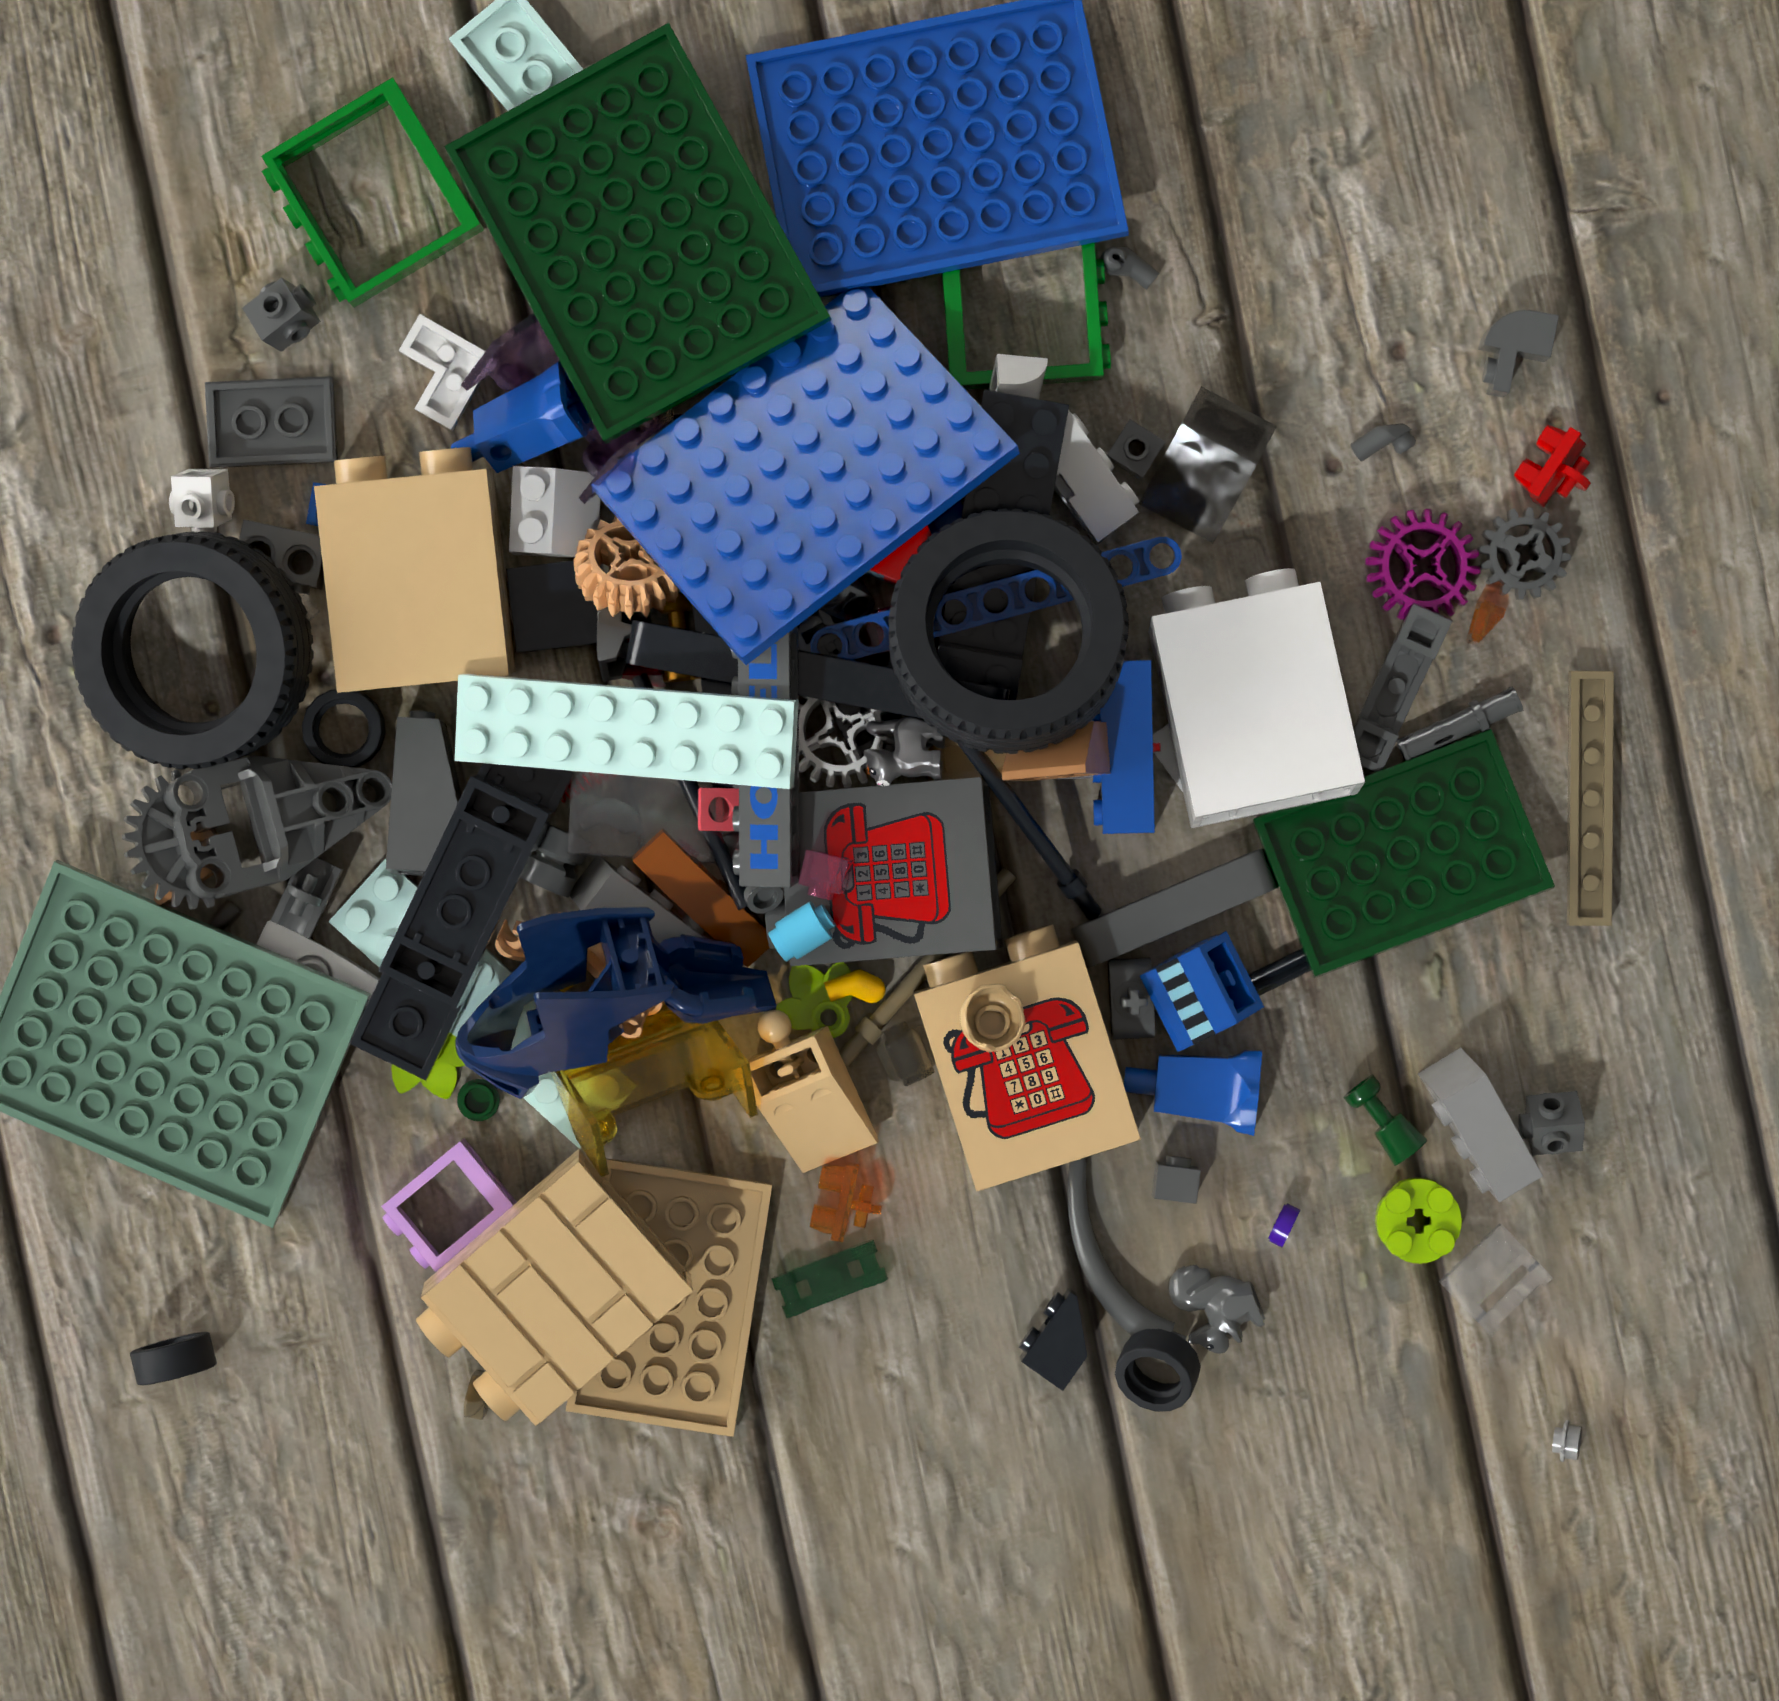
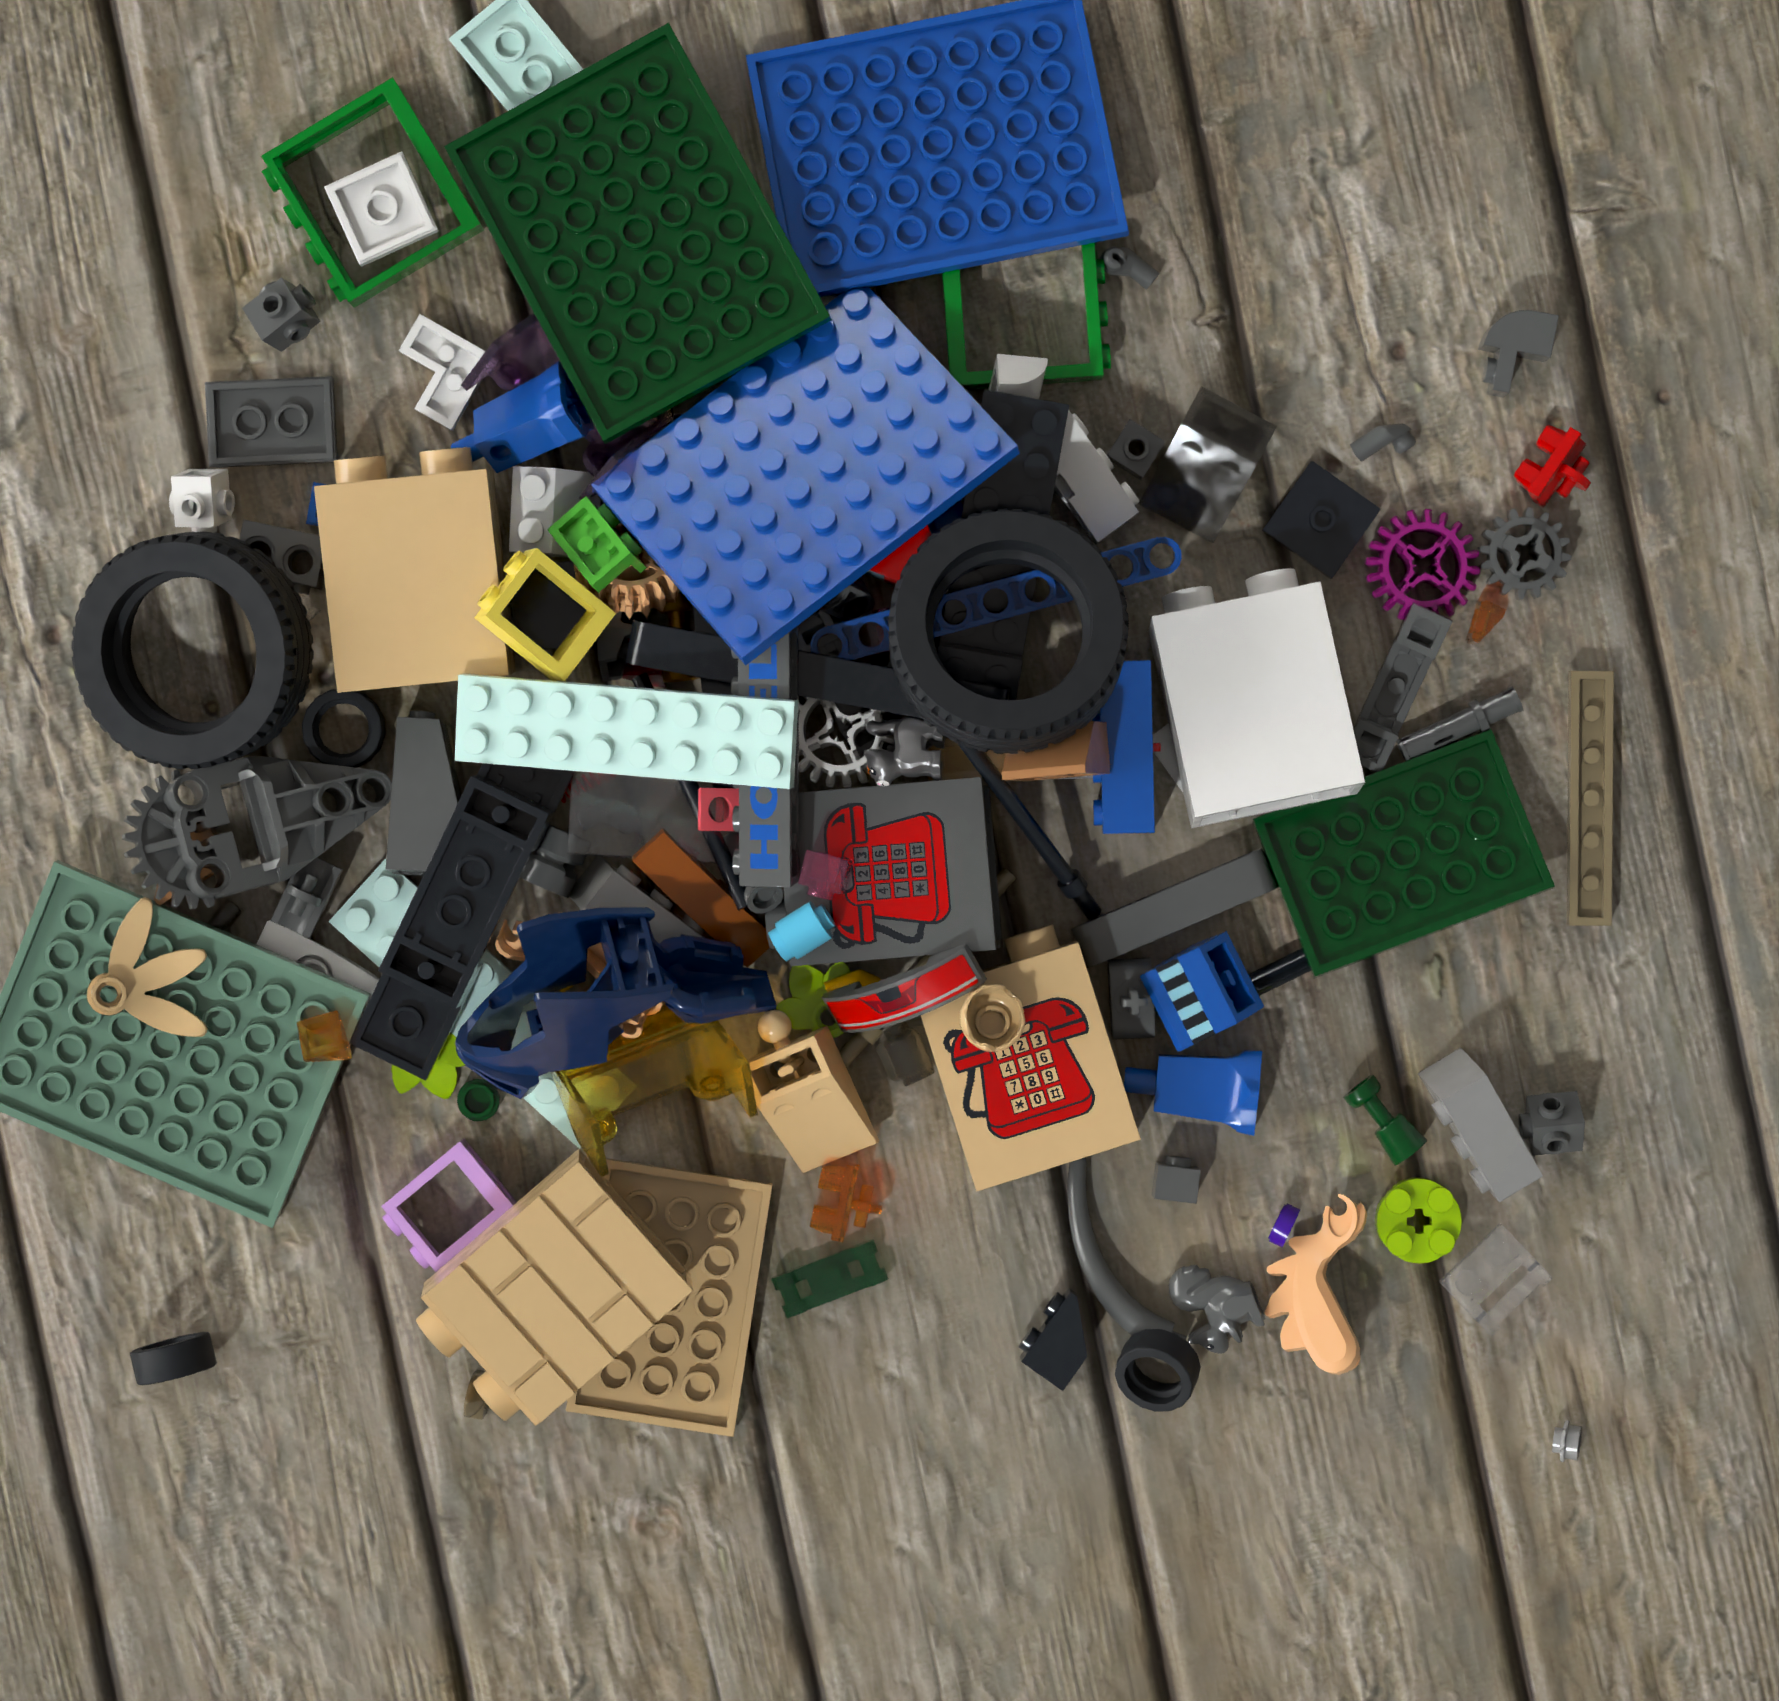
(153, 974): none -> tan plant
(323, 1038): none -> clear orange slope
(381, 209): none -> white plate
(577, 642): none -> light yellow window
(595, 544): none -> bright green bracket
(907, 994): none -> slope
(1312, 1309): none -> light nougat animal
(1321, 519): none -> black plate

